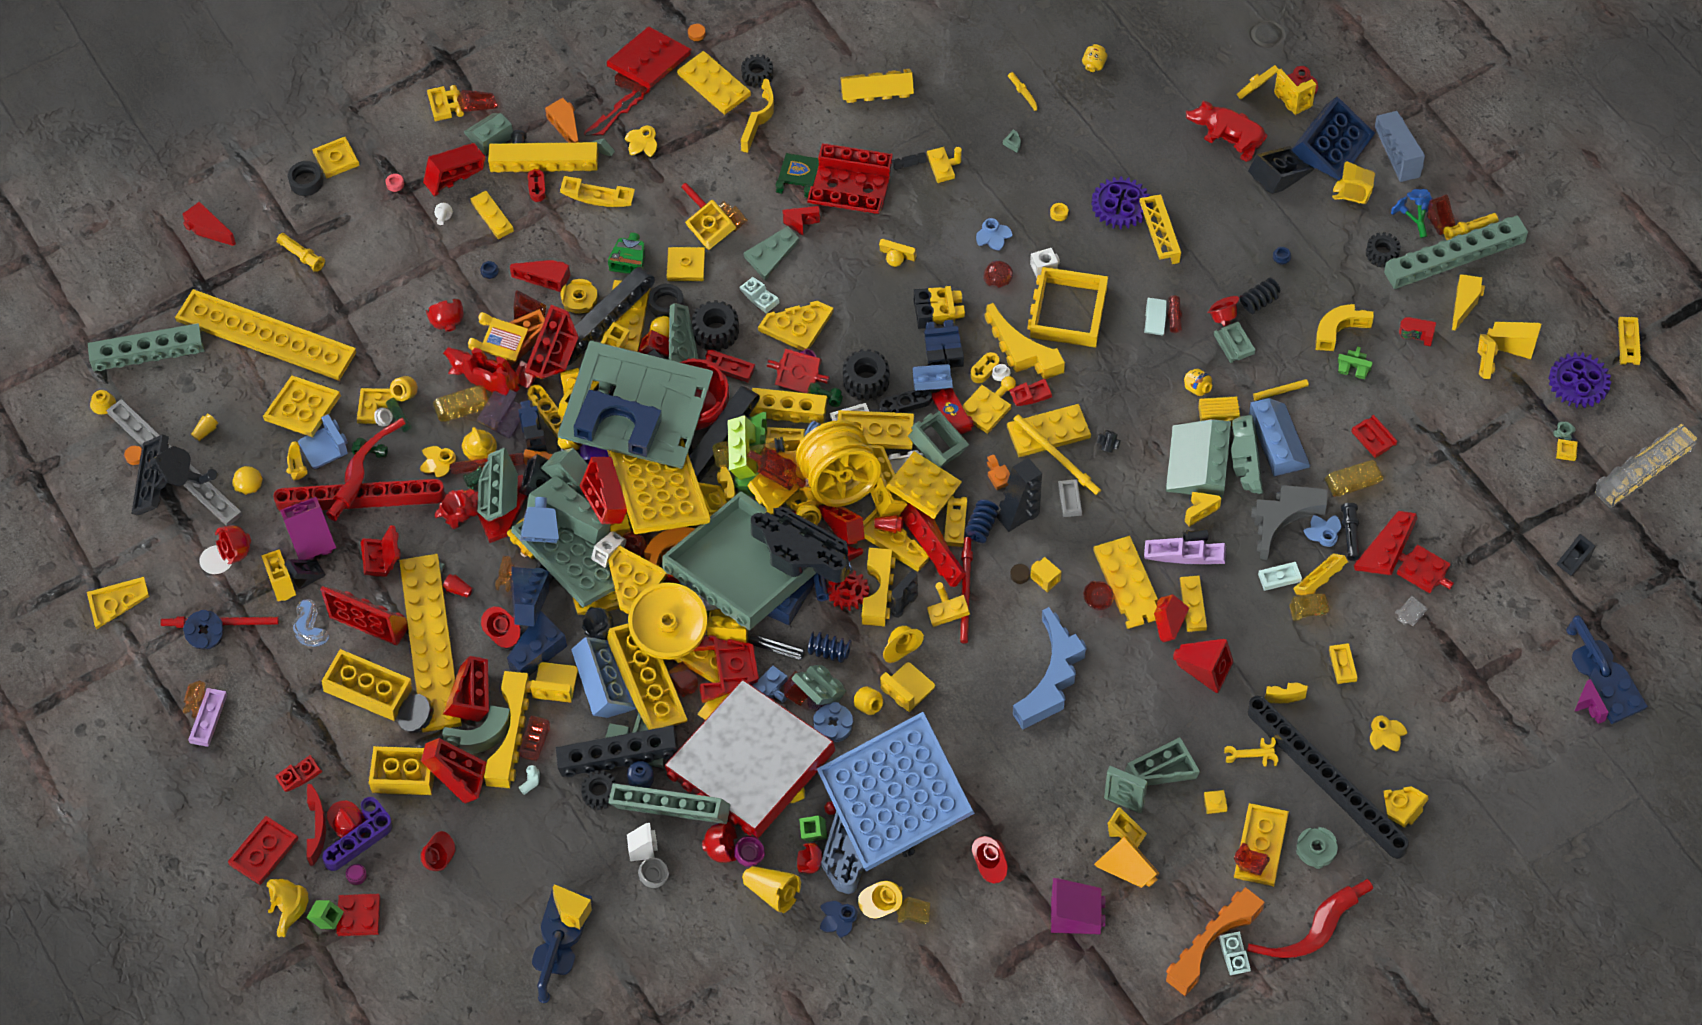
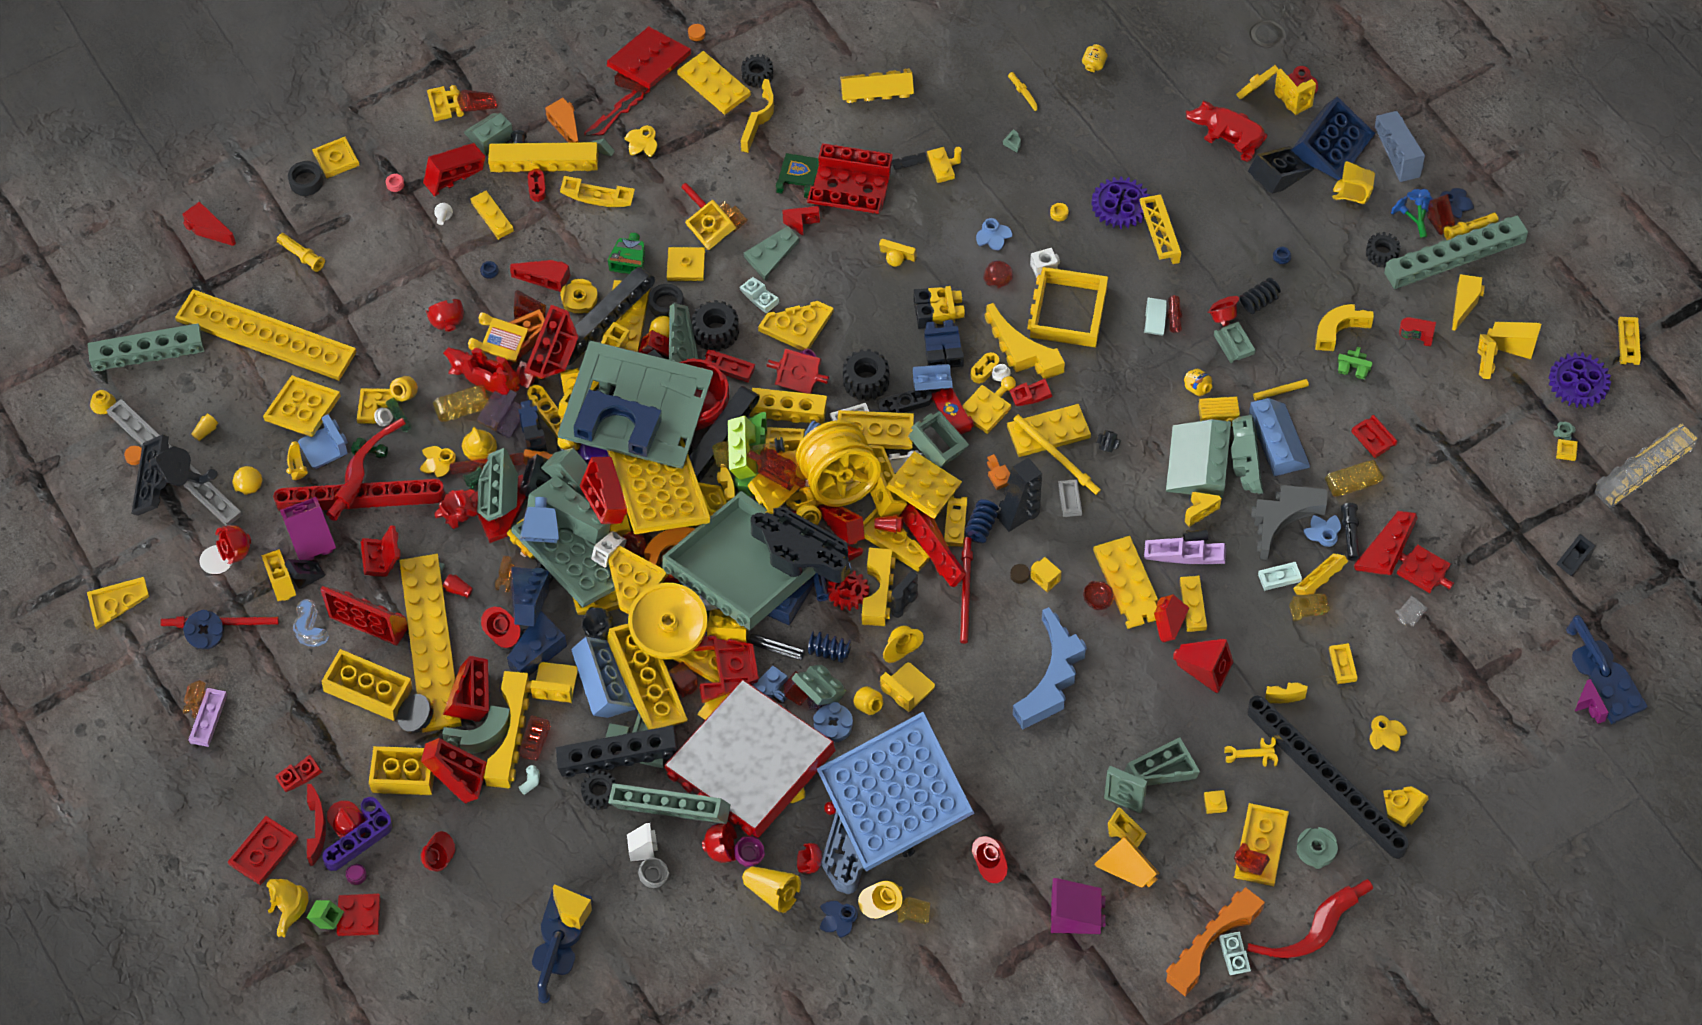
(640, 775): dark blue head -> none
(813, 828): bright green brick -> none
(835, 397): dark green bar -> none
(948, 609): yellow plate -> none
(1458, 201): none -> dark blue plate

